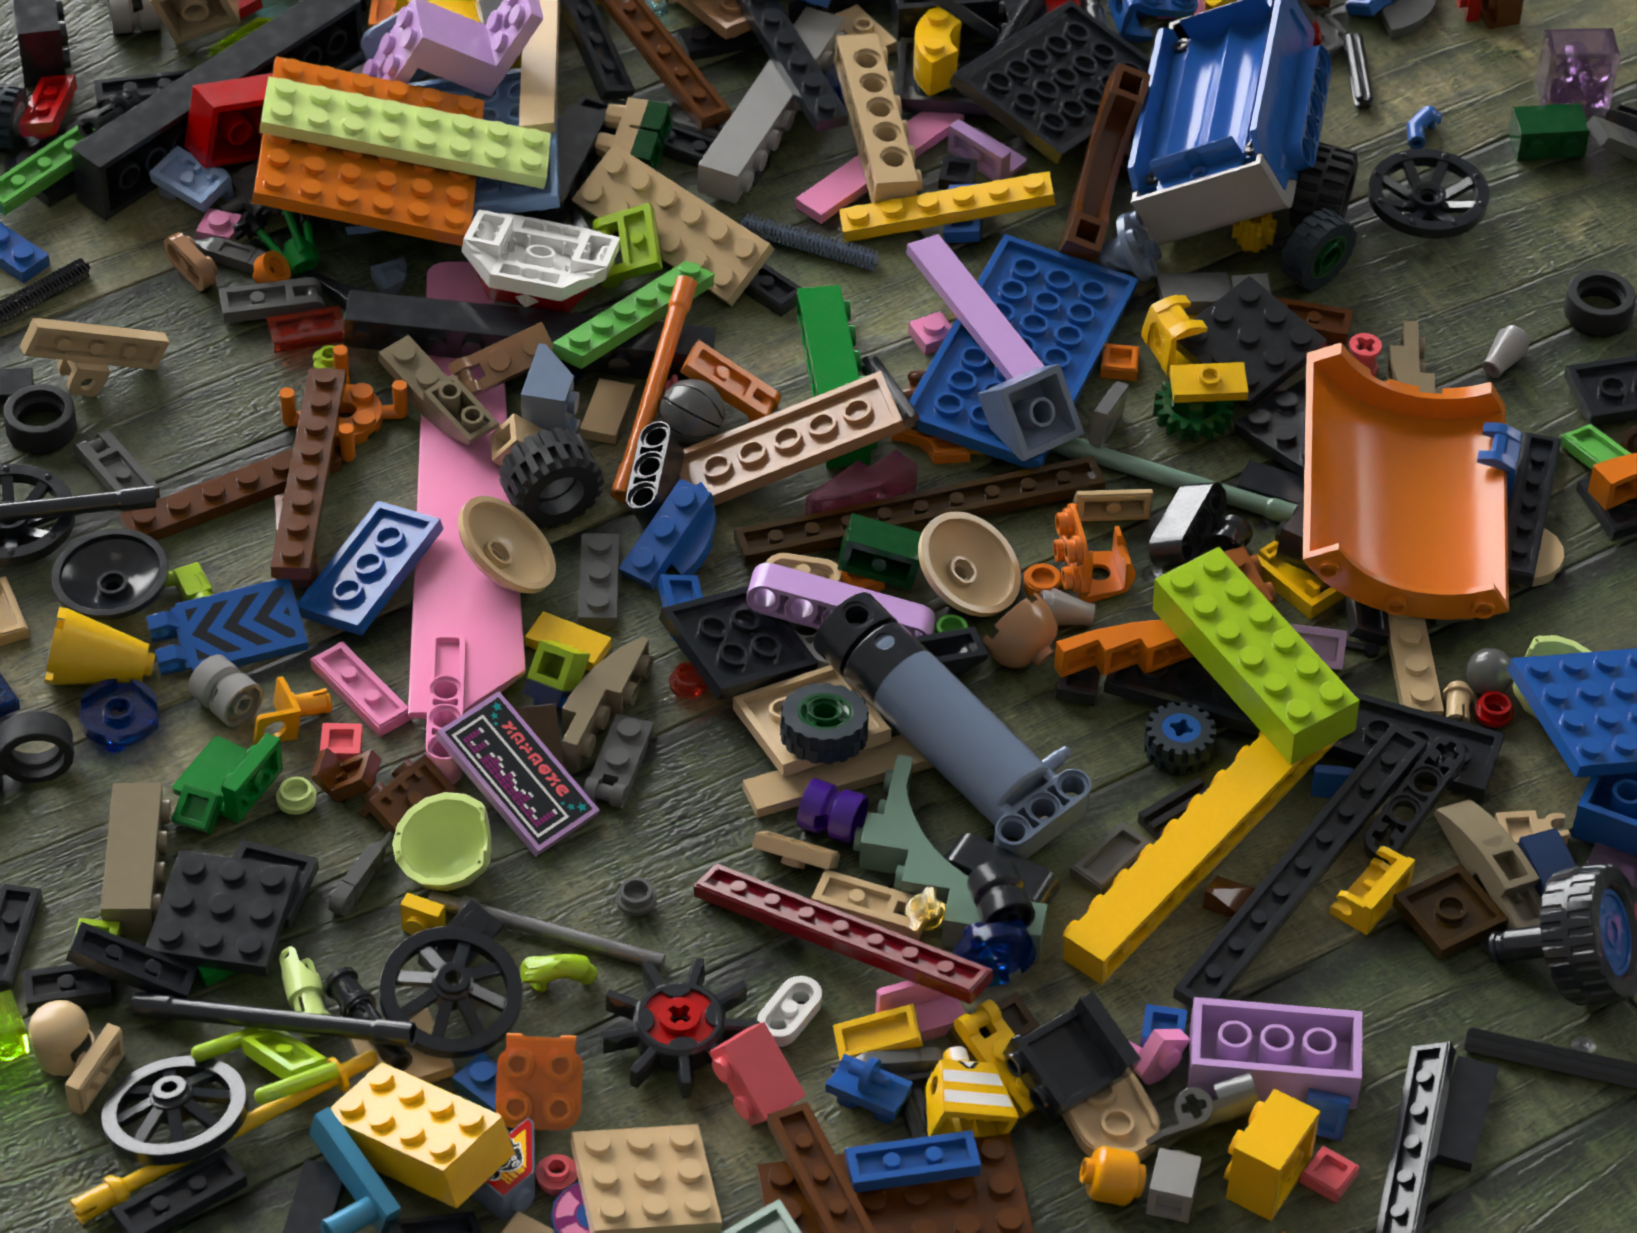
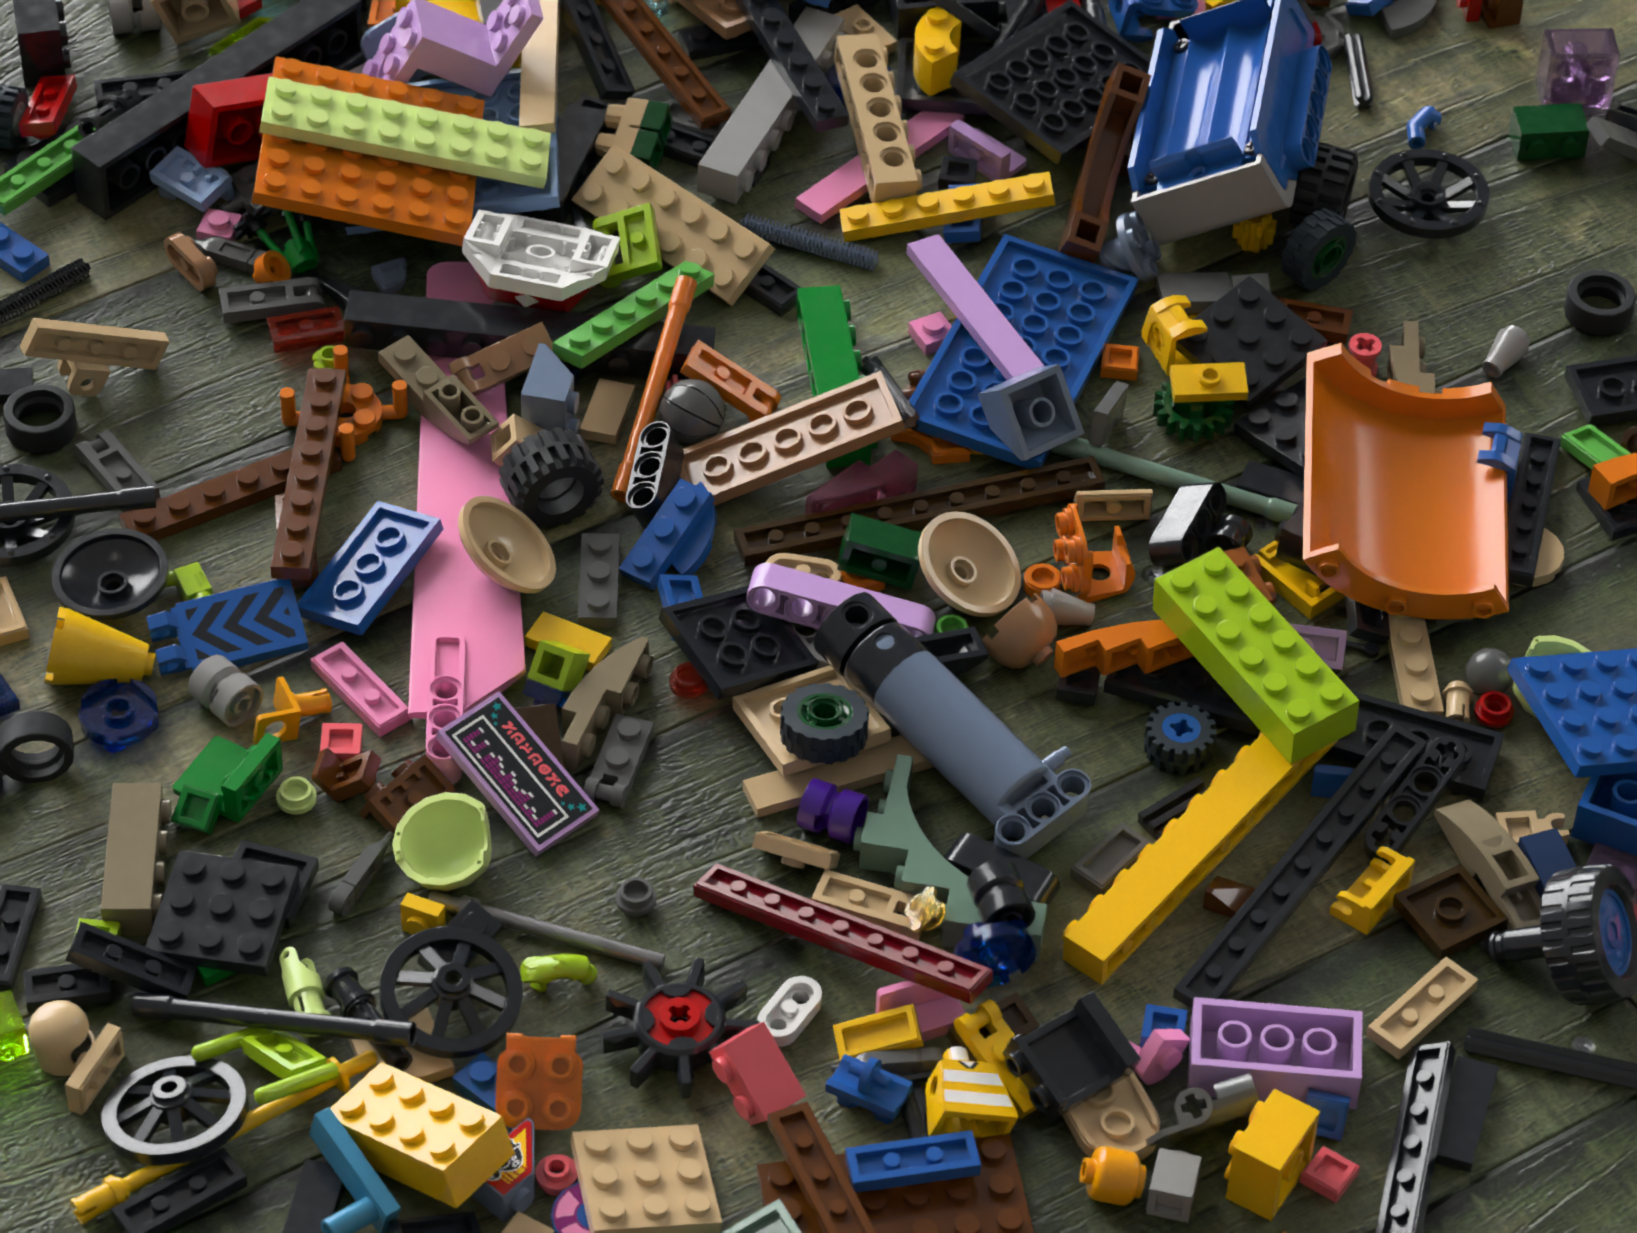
(1422, 1008): none -> tan plate

